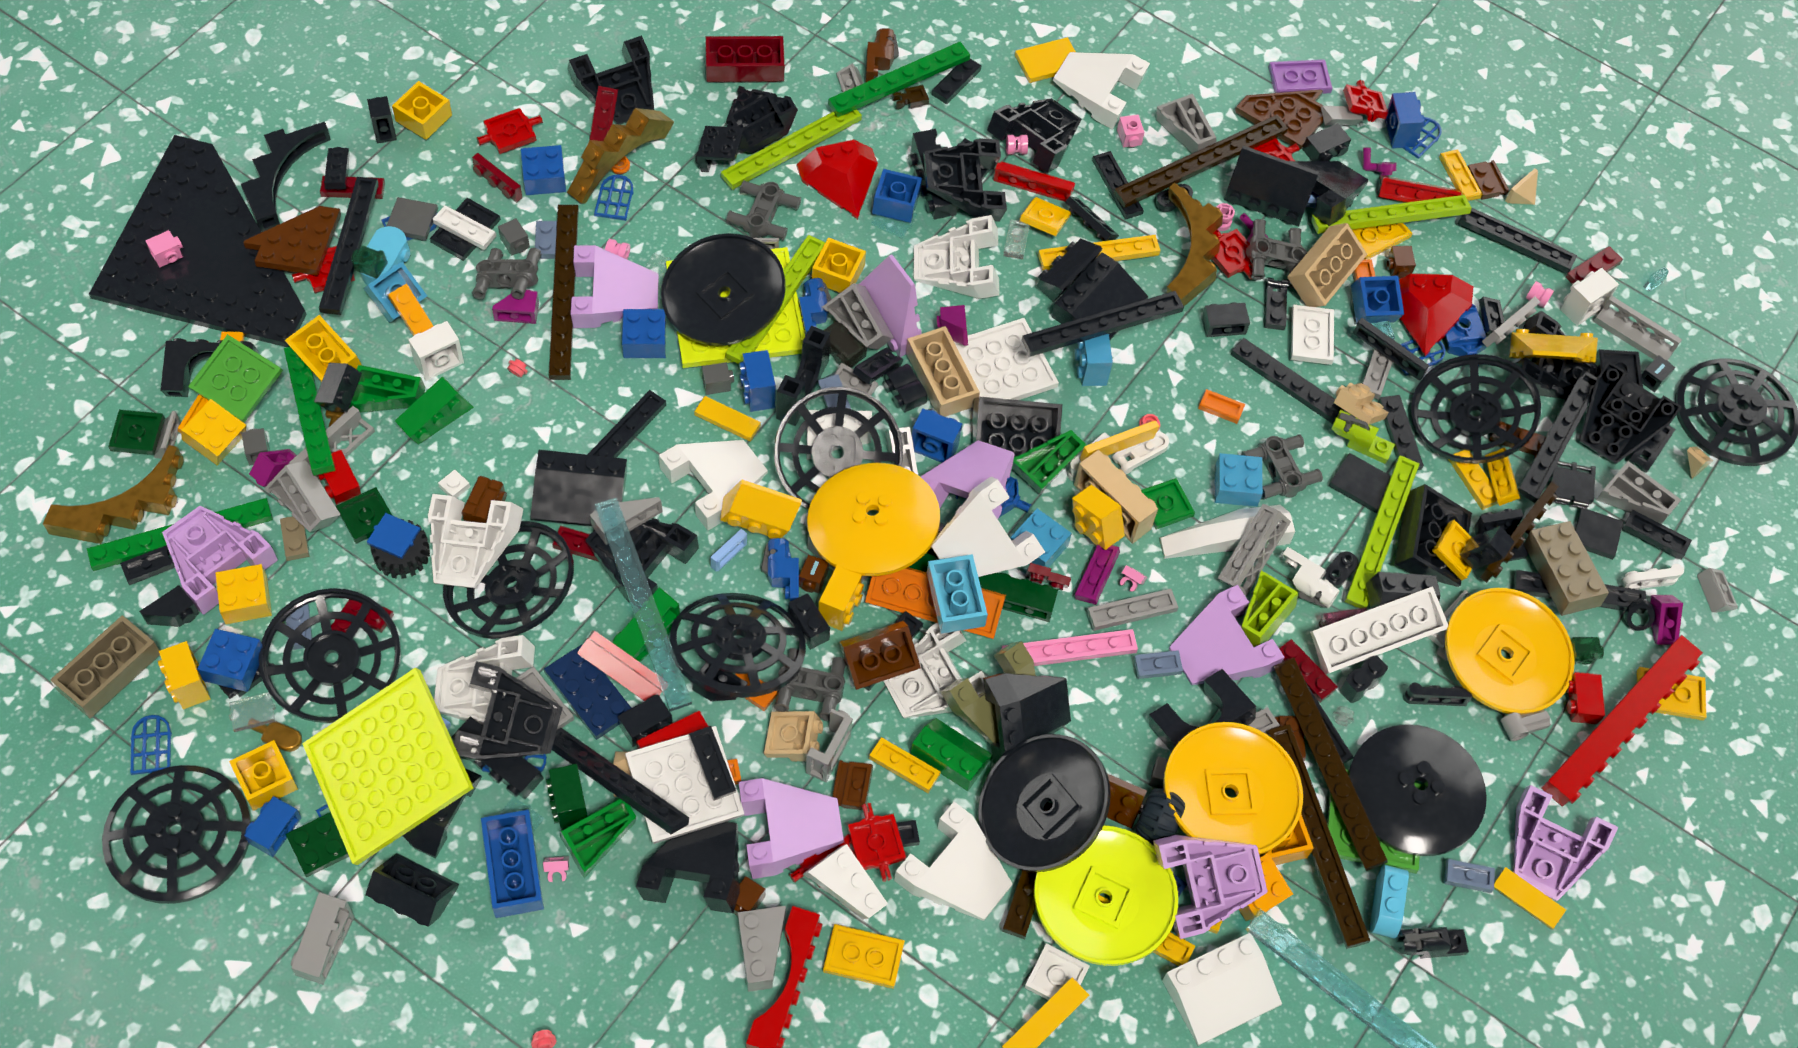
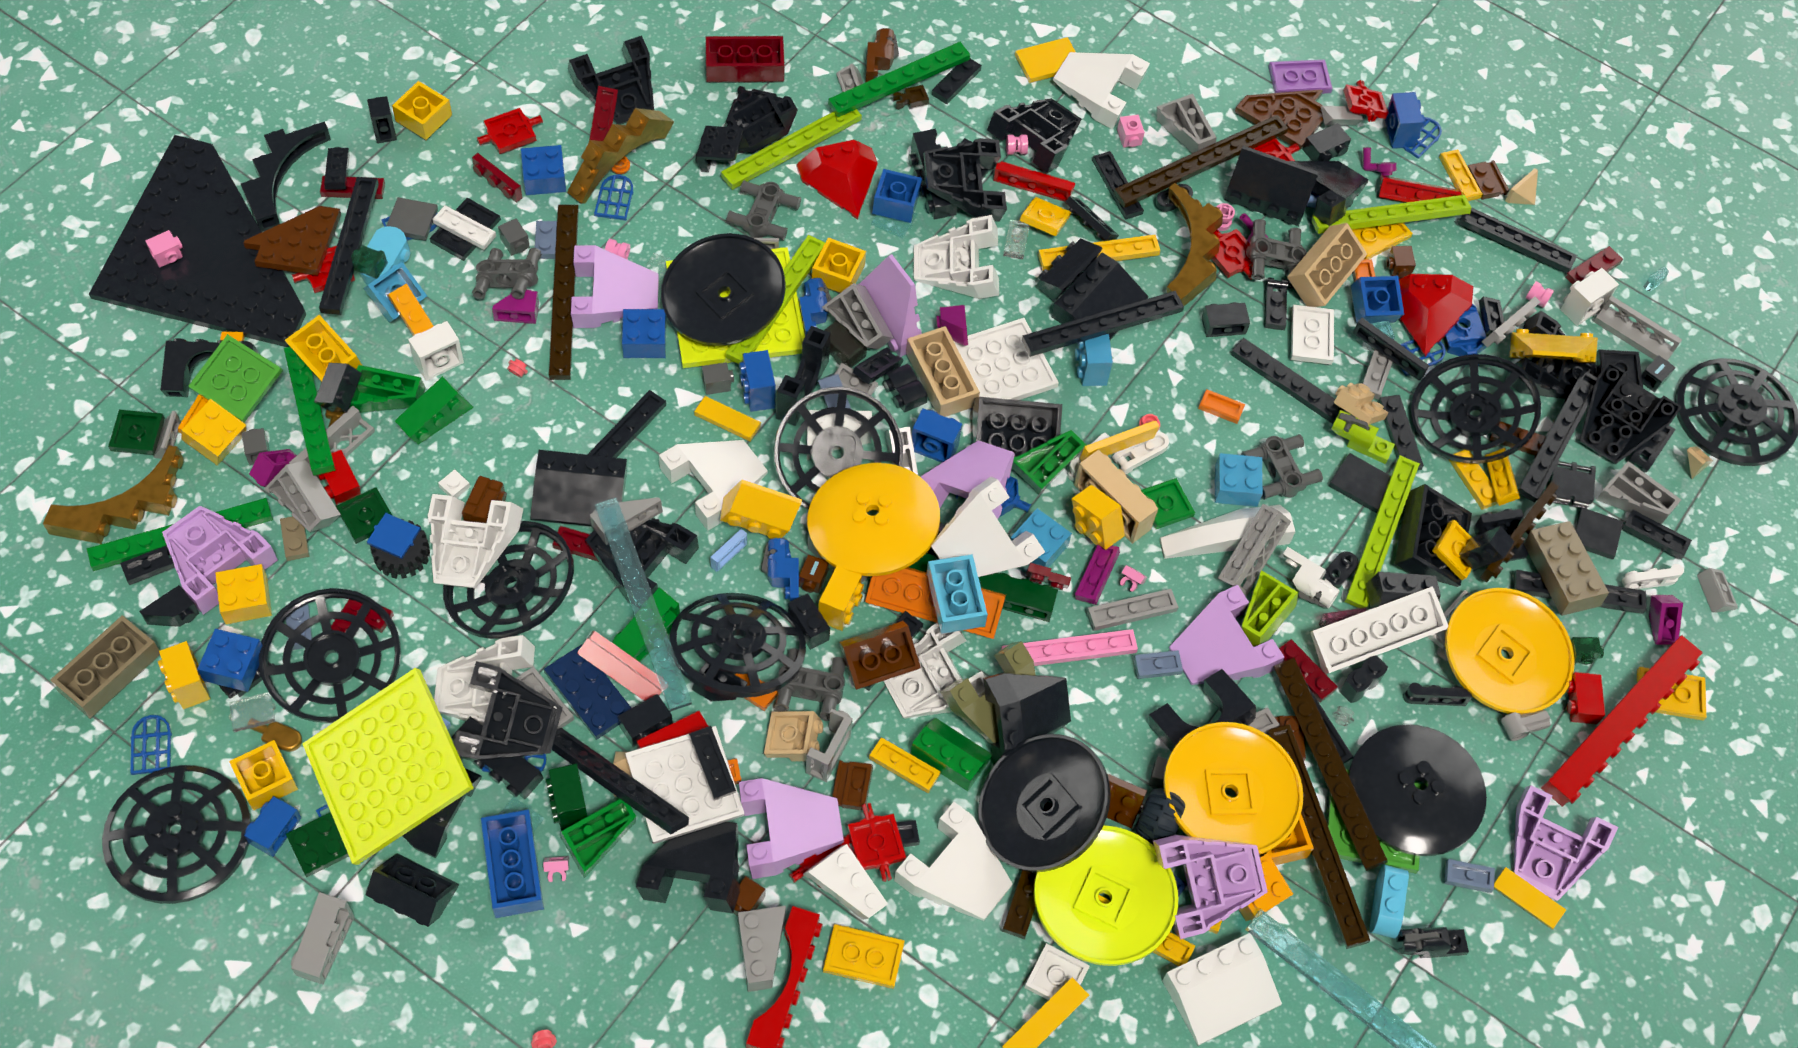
(1633, 607): black piece -> none

